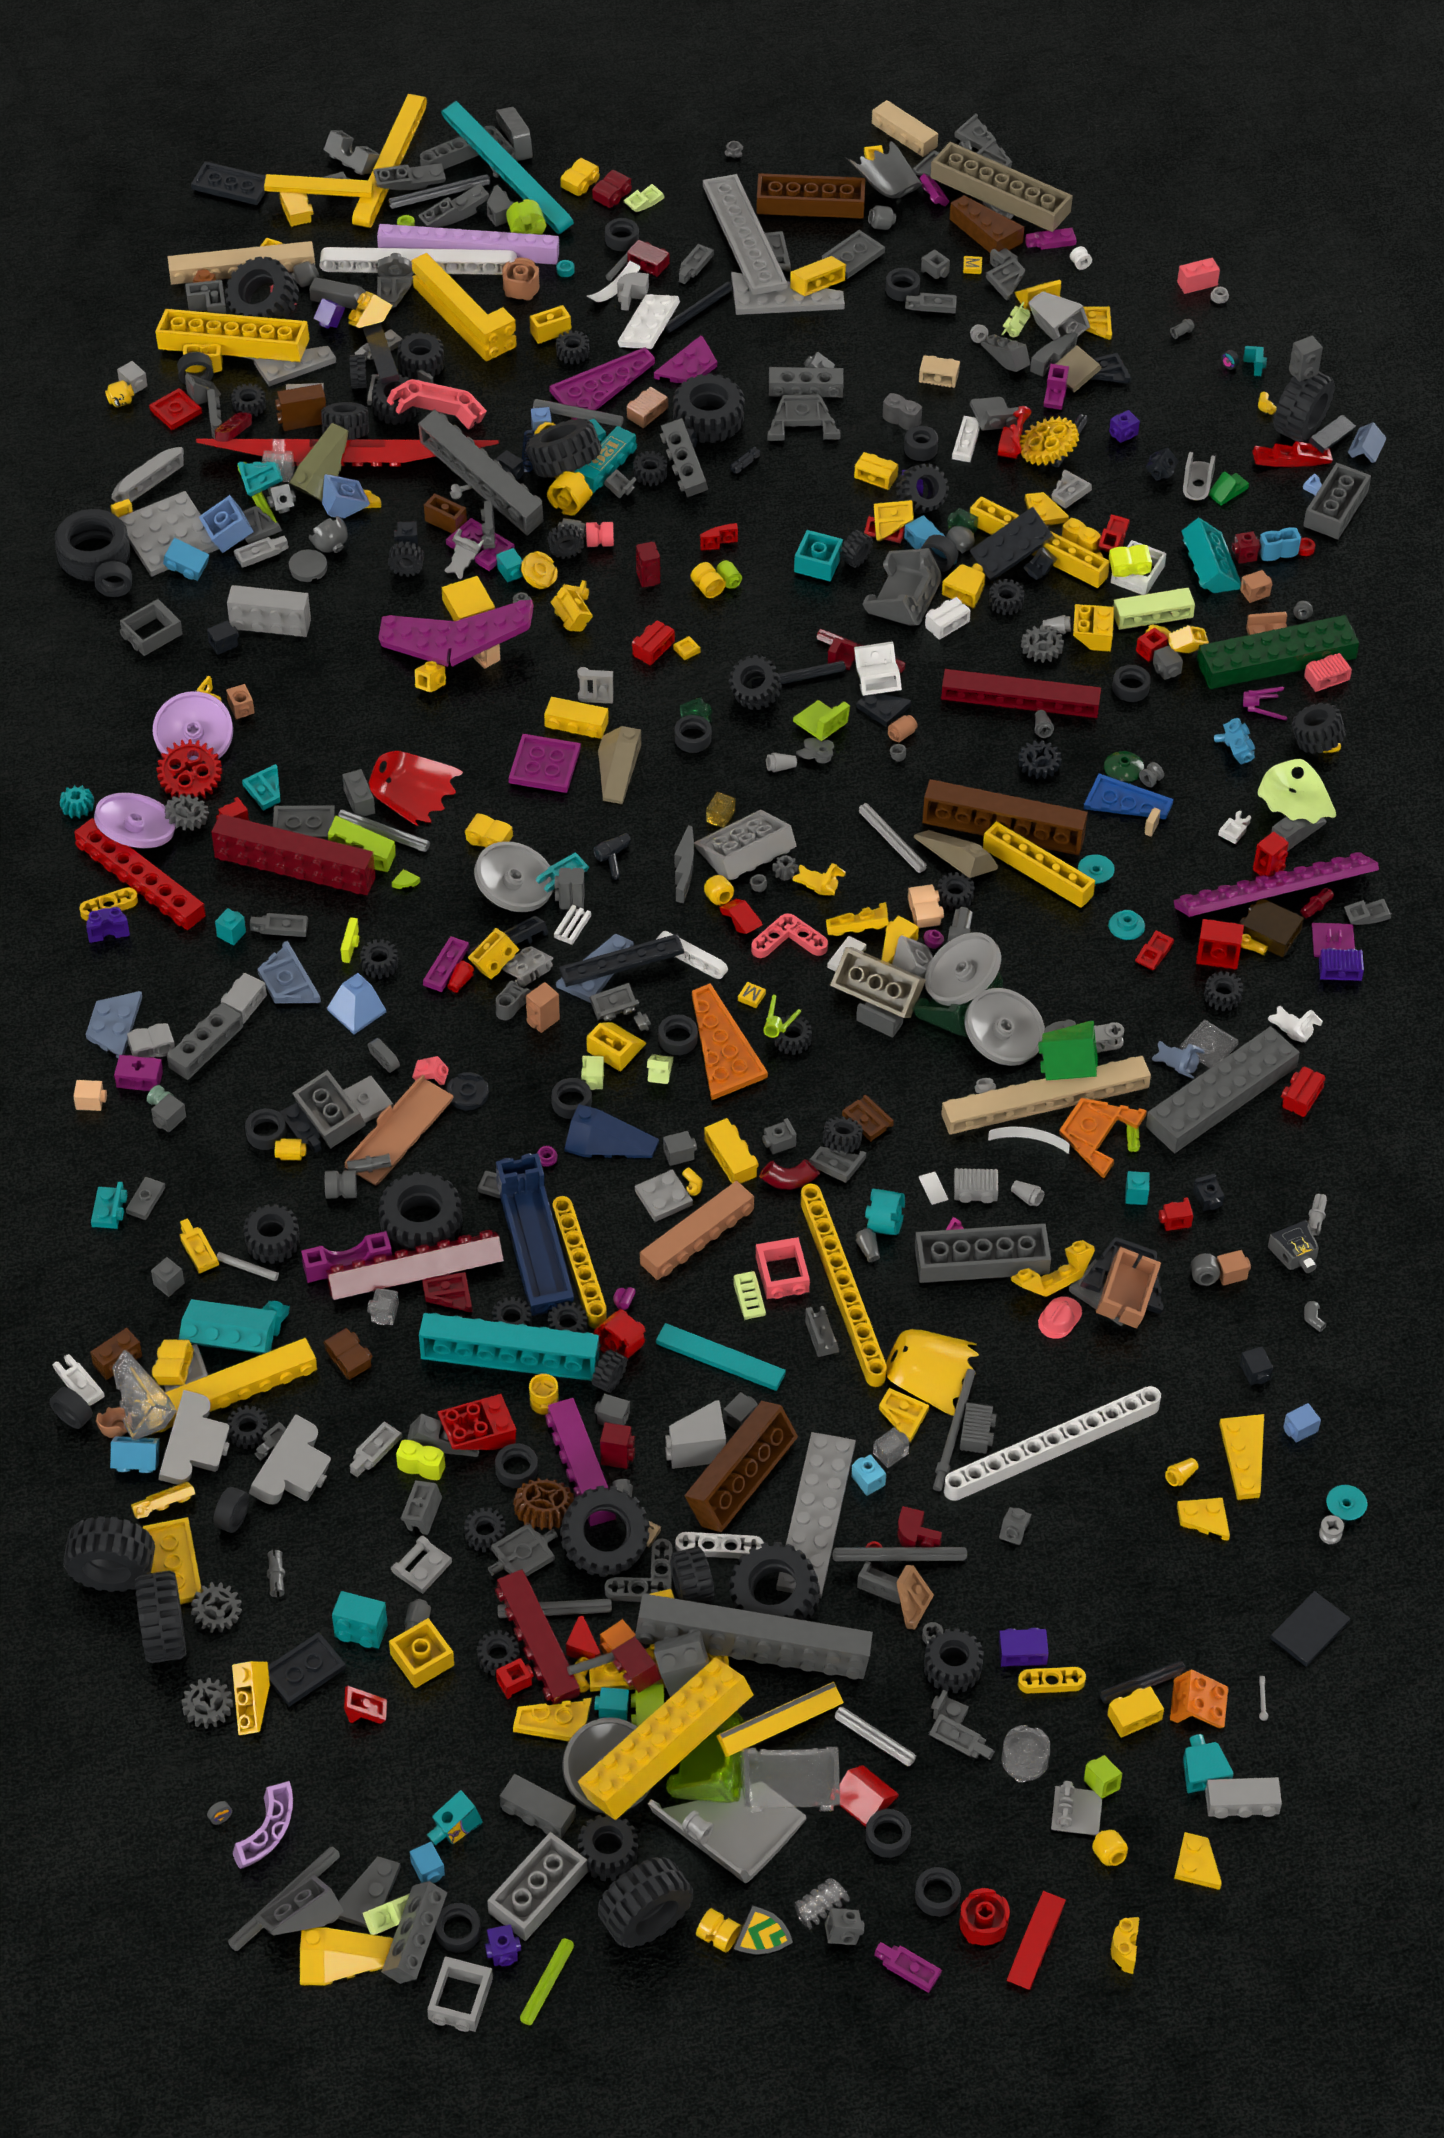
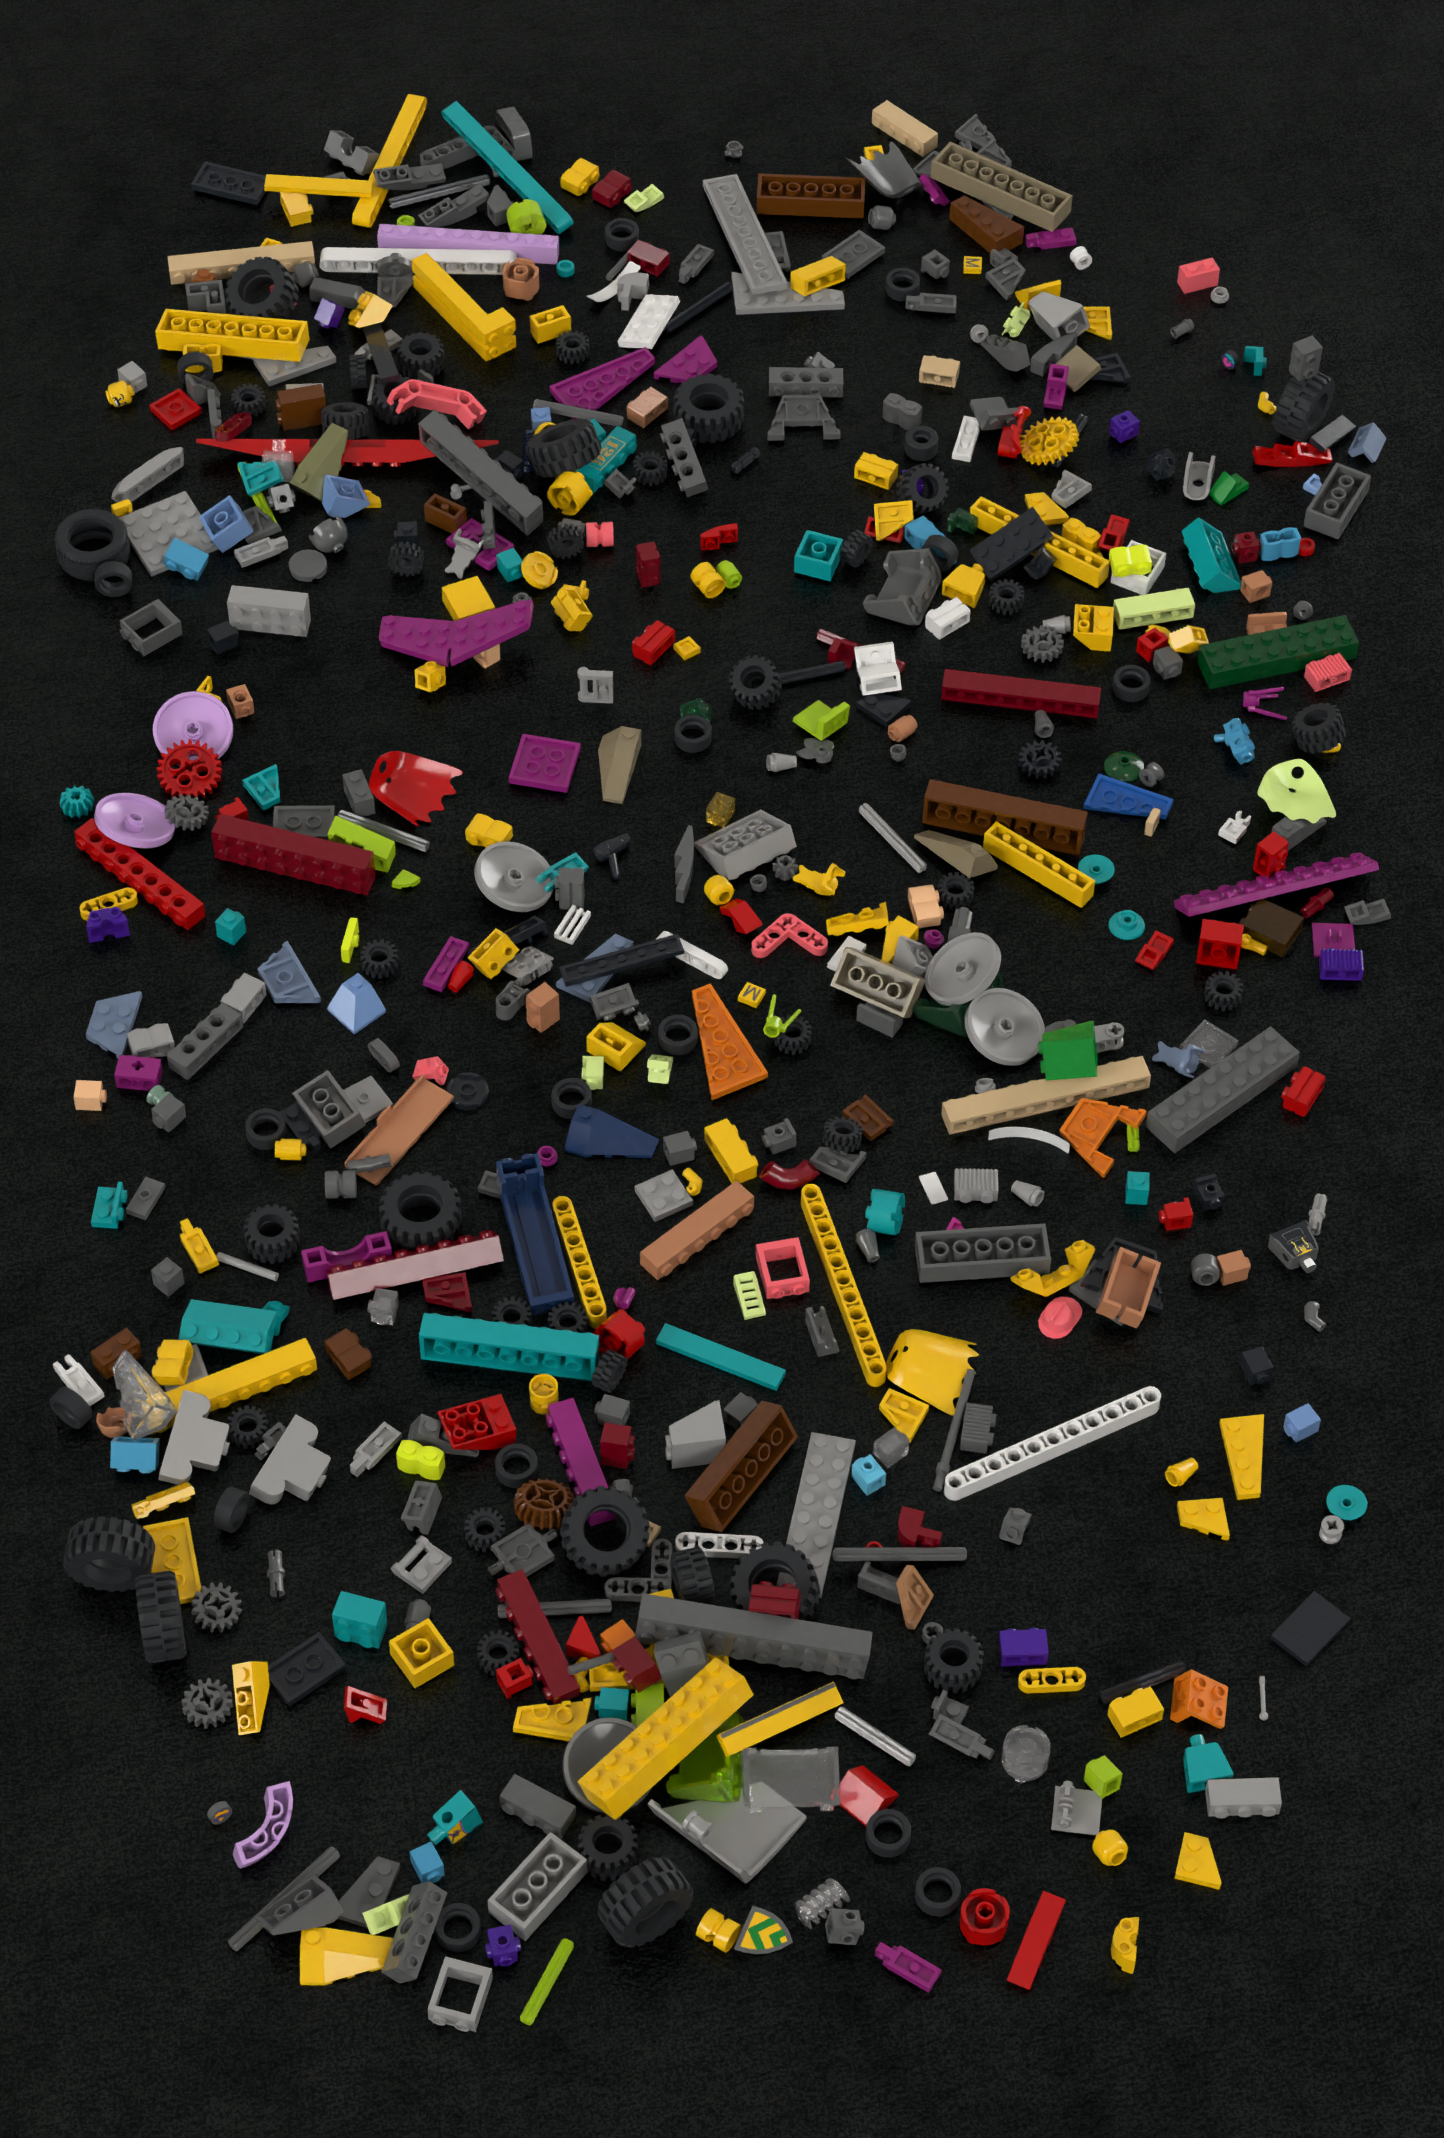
(280, 924): dark grey hinge -> none
(576, 717): yellow brick -> none
(775, 1600): none -> dark red brick
(961, 537): dark grey hair -> none
(1296, 1028): white hair -> none

